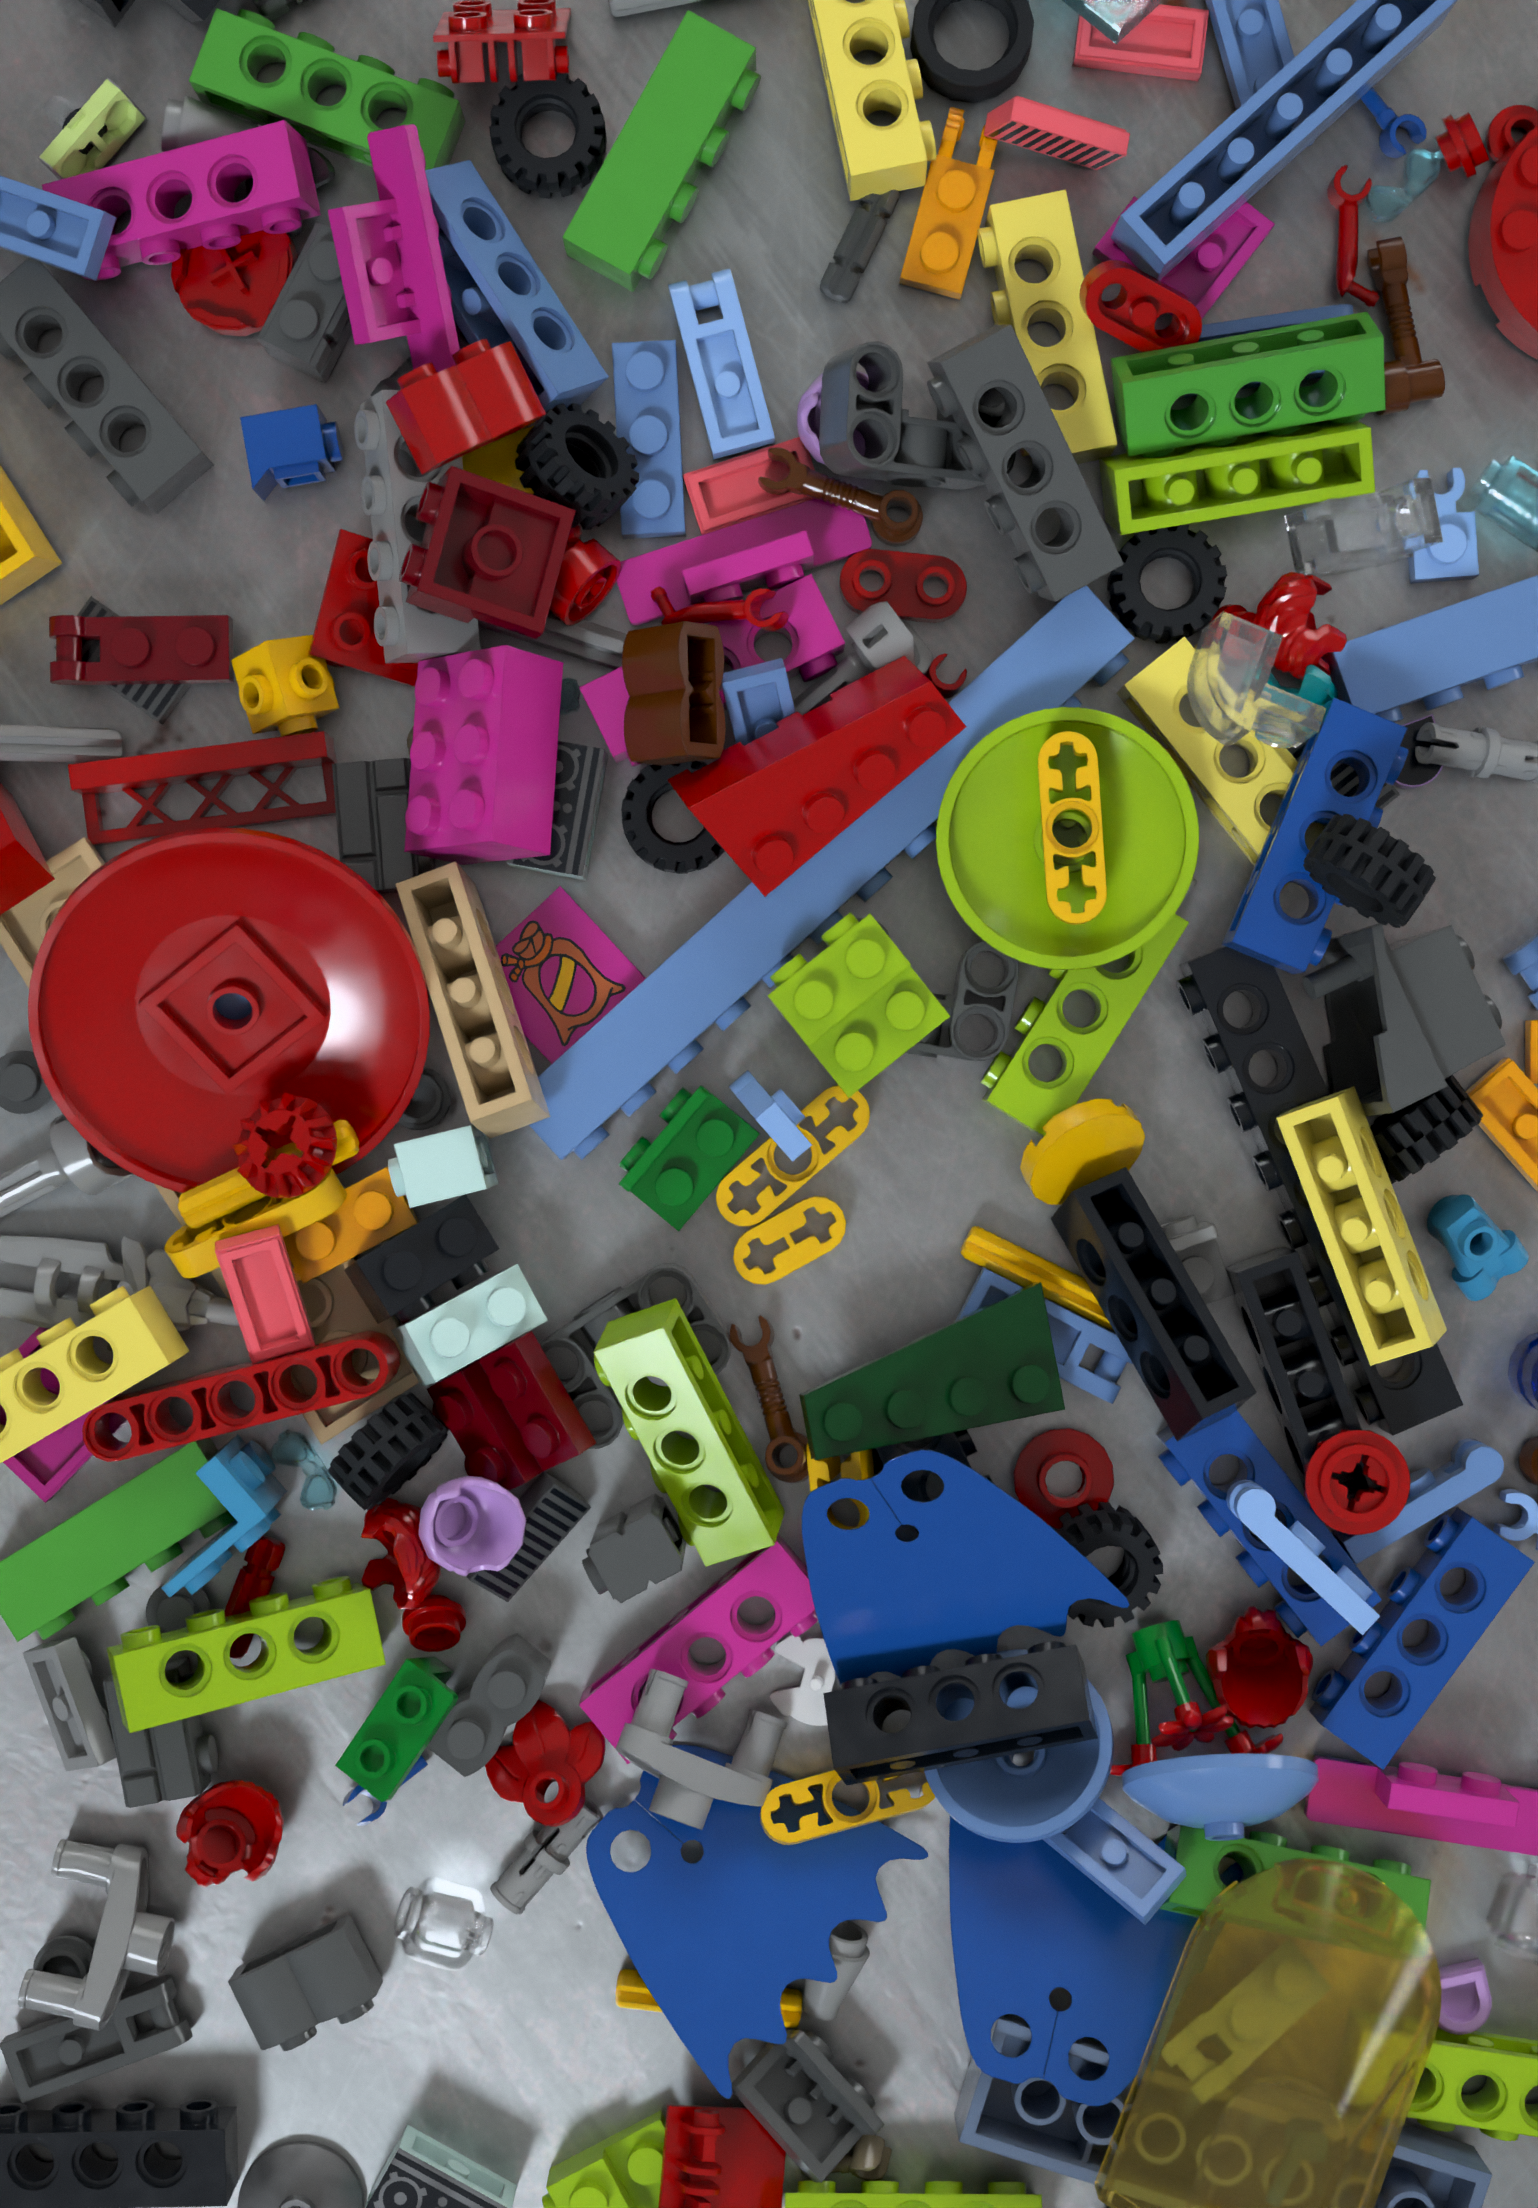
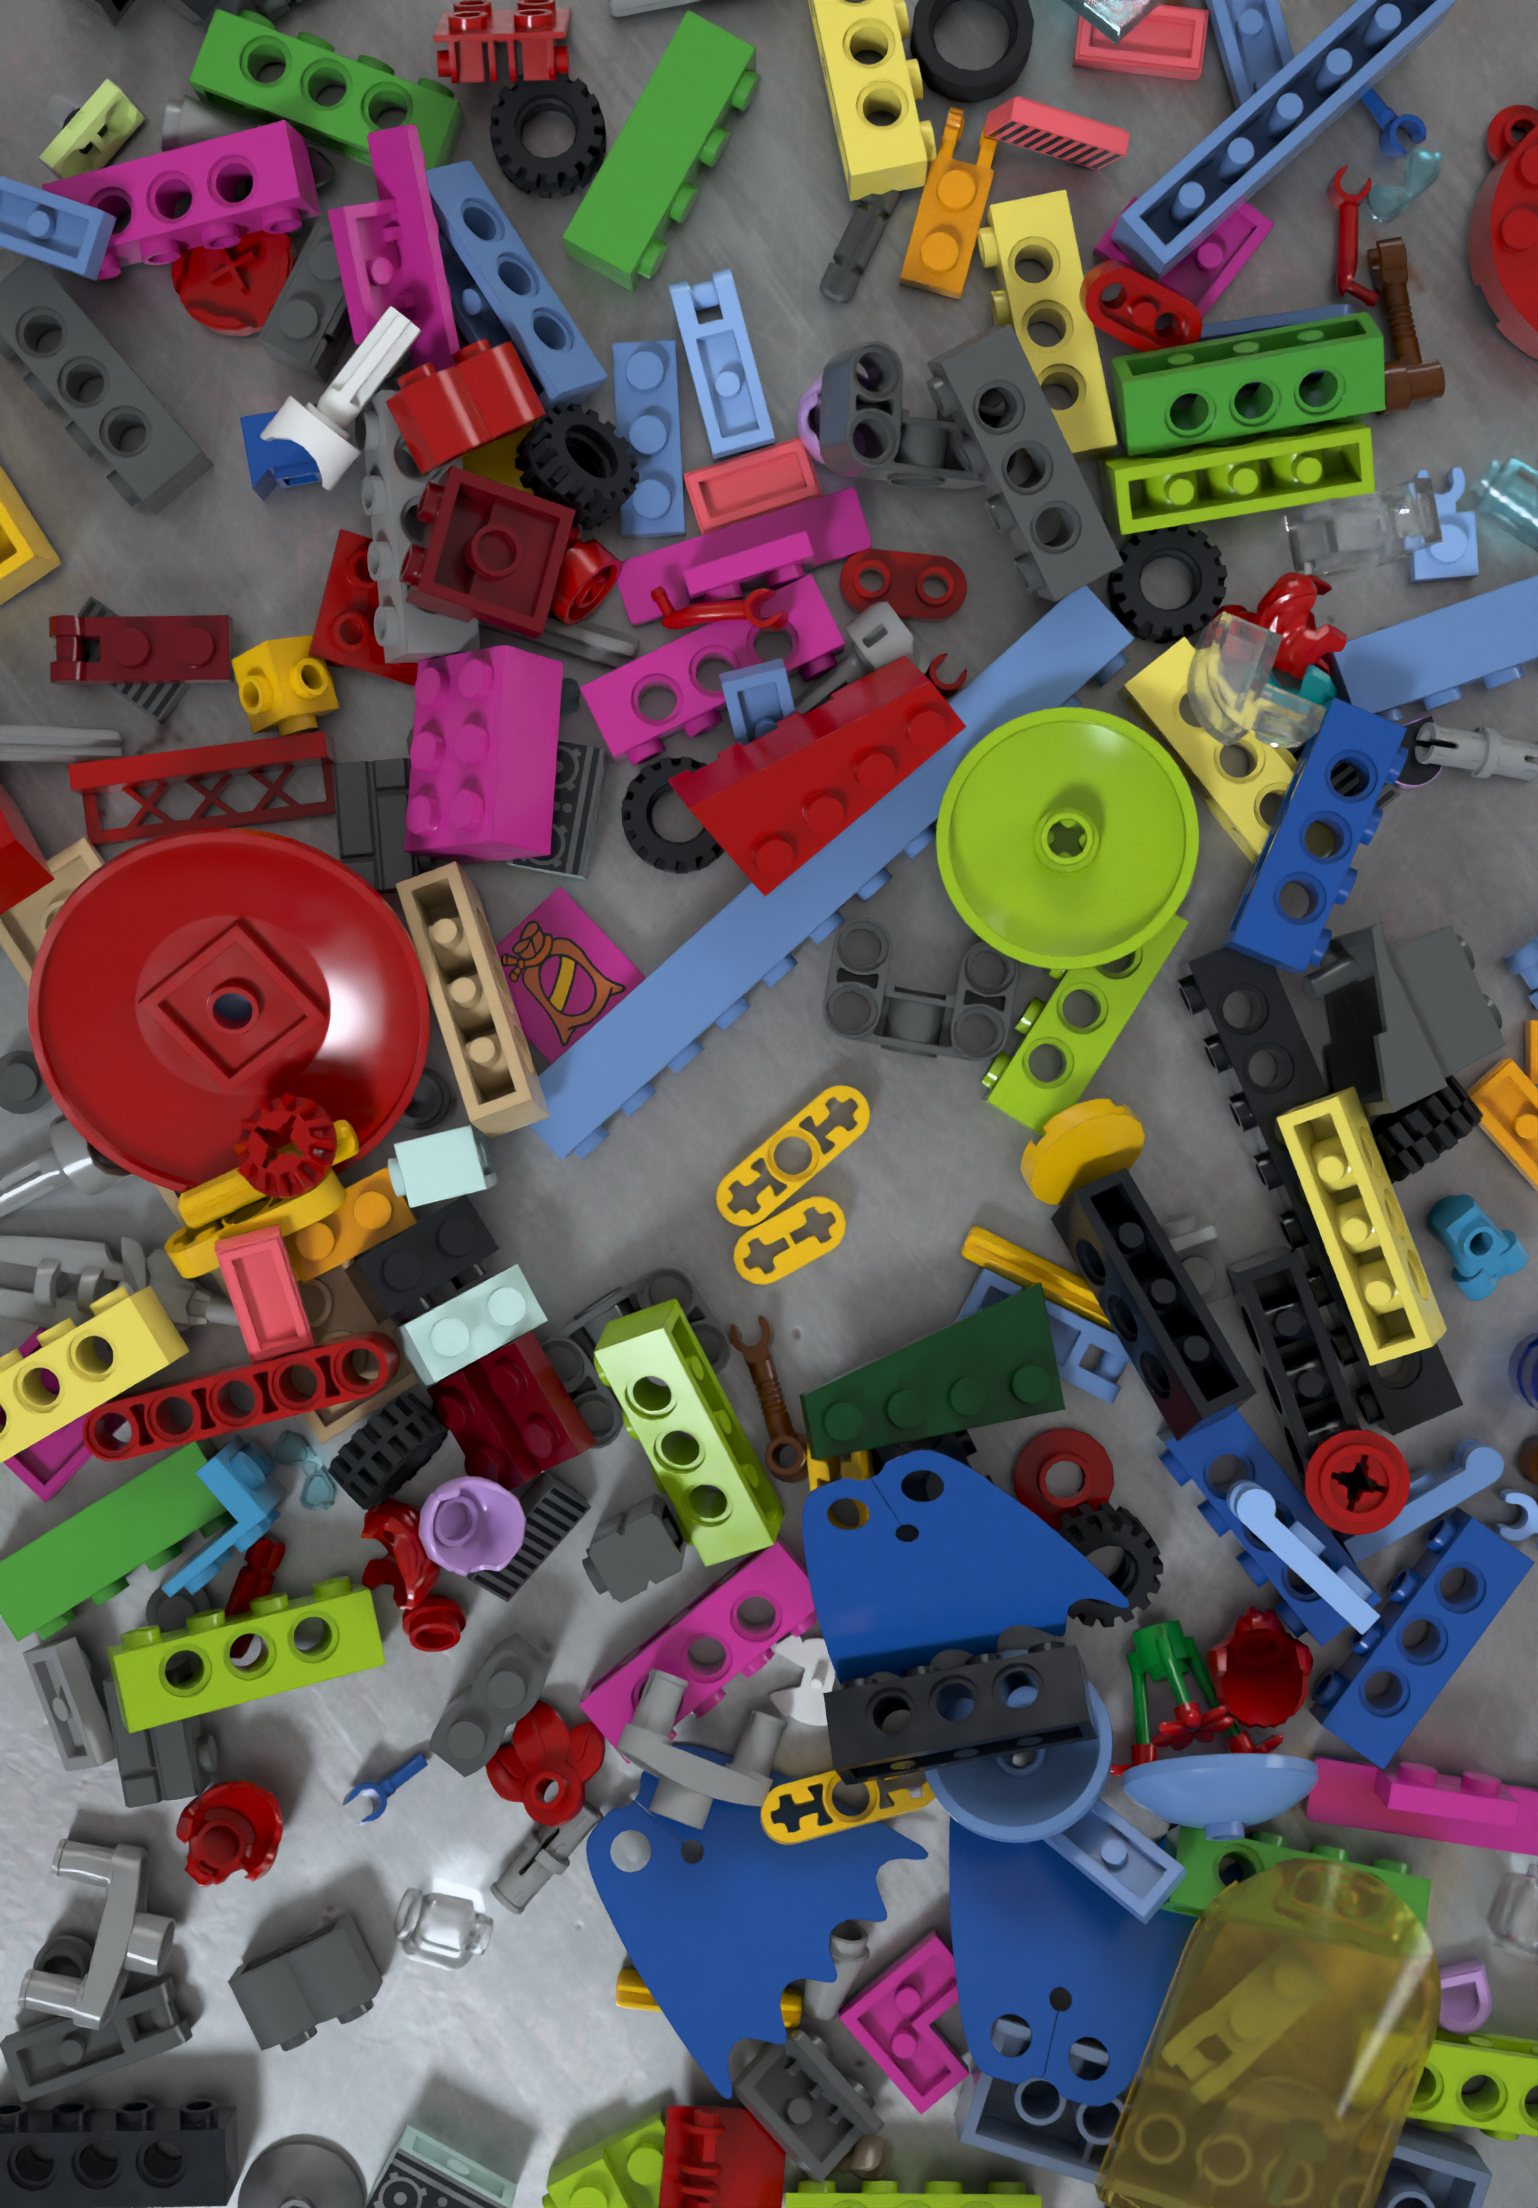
(322, 427): none -> white piece
(399, 1727): green bracket -> none
(674, 693): reddish brown brick -> none
(687, 1156): green bracket -> none
(774, 1114): light blue plate -> none
(856, 1002): lime plate -> none
(859, 500): reddish brown brick -> none
(896, 2018): none -> dark pink plate
(1052, 780): yellow beam -> none
(1369, 870): black tyre -> none
(1461, 144): red plate -> none

